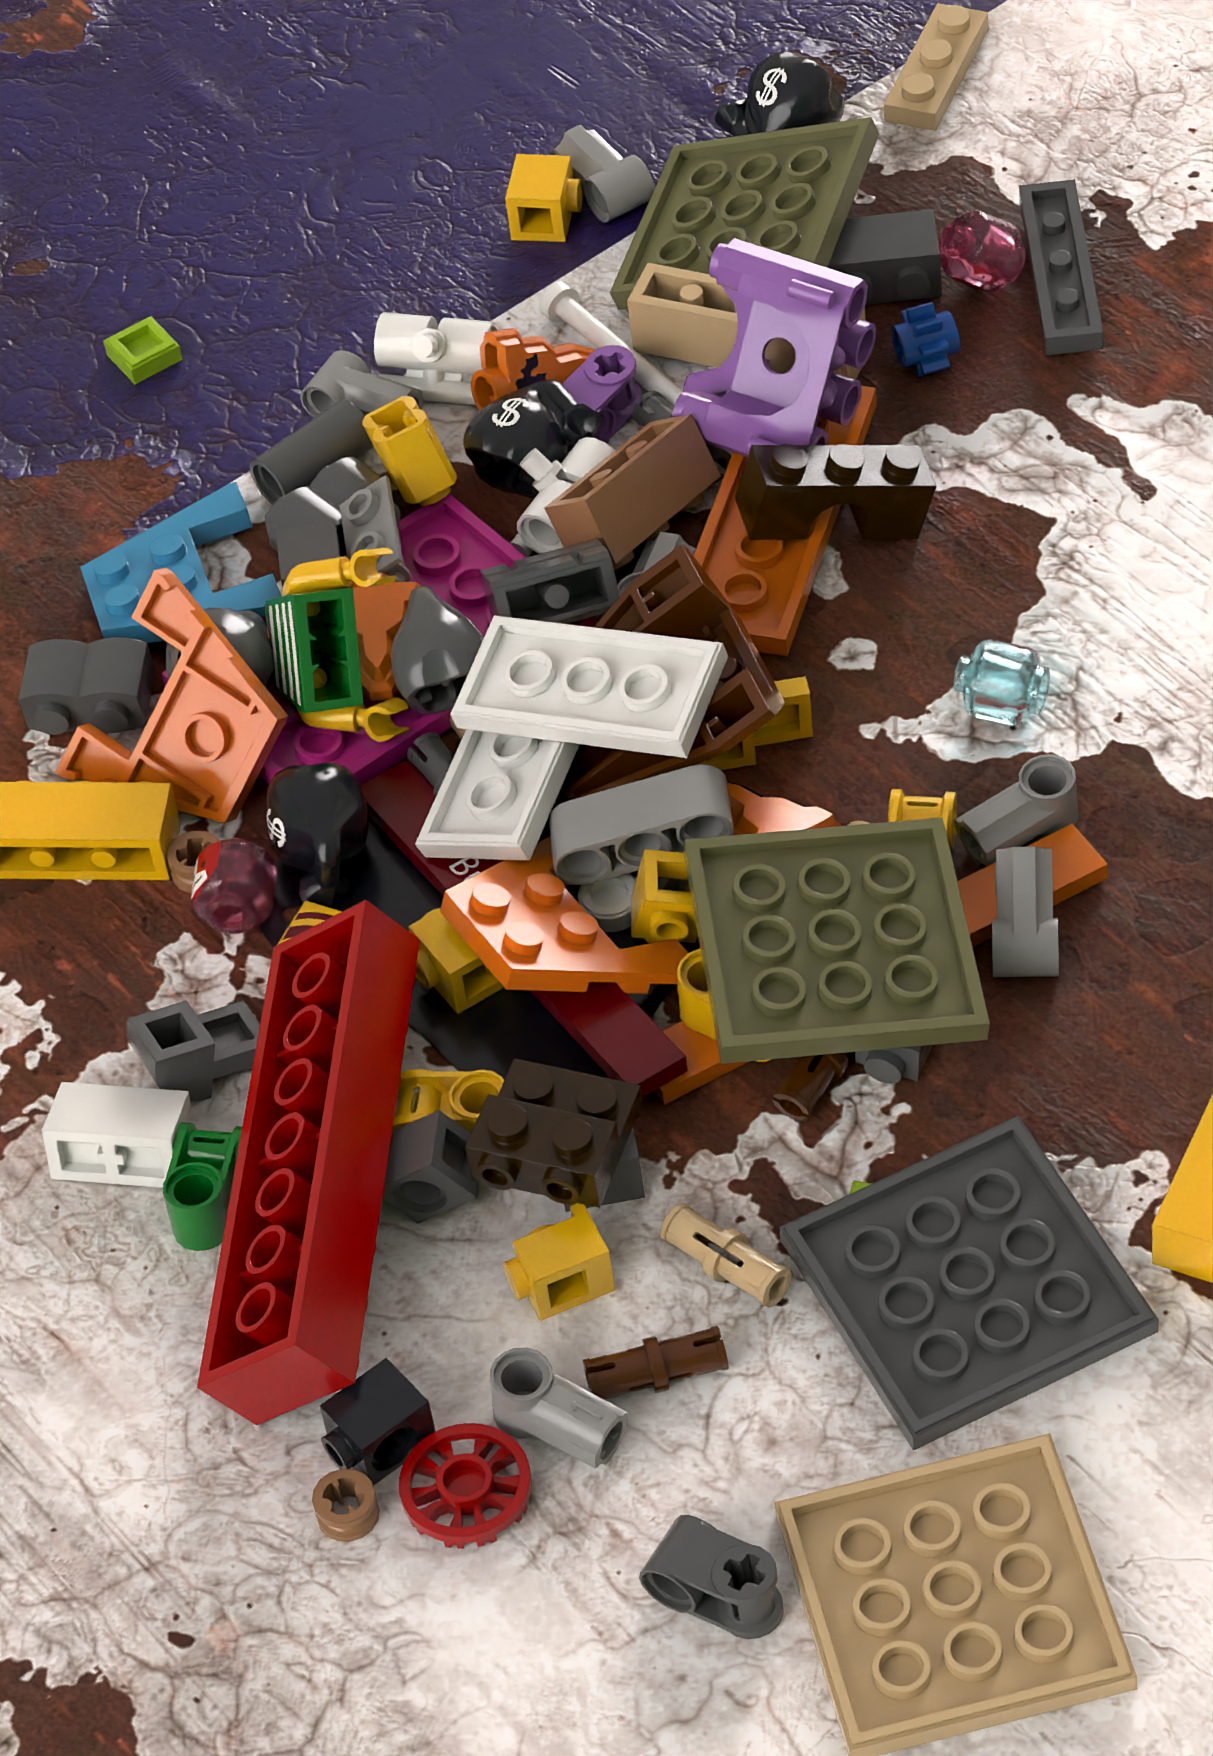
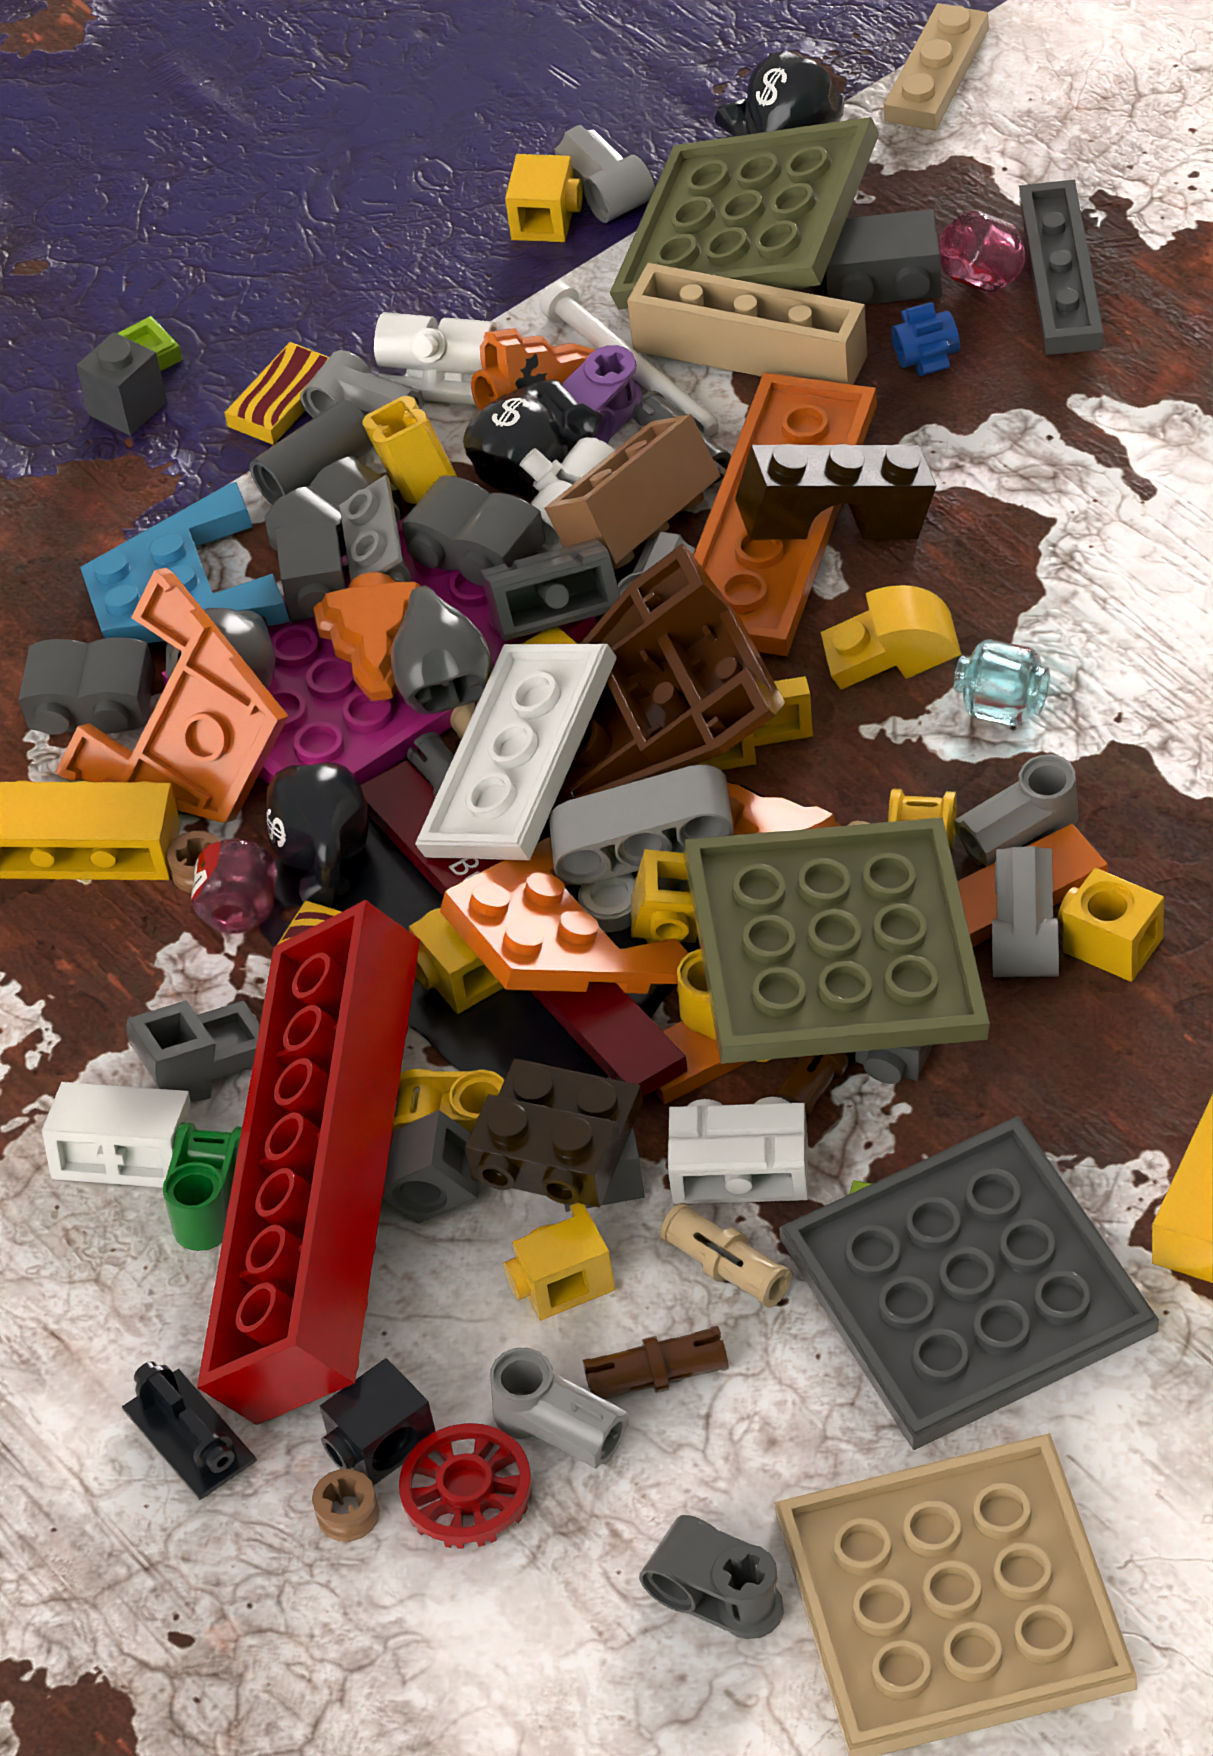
(121, 383): none -> dark grey brick
(186, 1429): none -> black hinge
(273, 398): none -> tile
(318, 645): torso -> none
(471, 529): none -> dark grey brick
(590, 686): white tile -> none
(738, 1152): none -> white brick
(817, 315): medium lavender piece -> none
(901, 629): none -> yellow brick
(1112, 923): none -> yellow brick

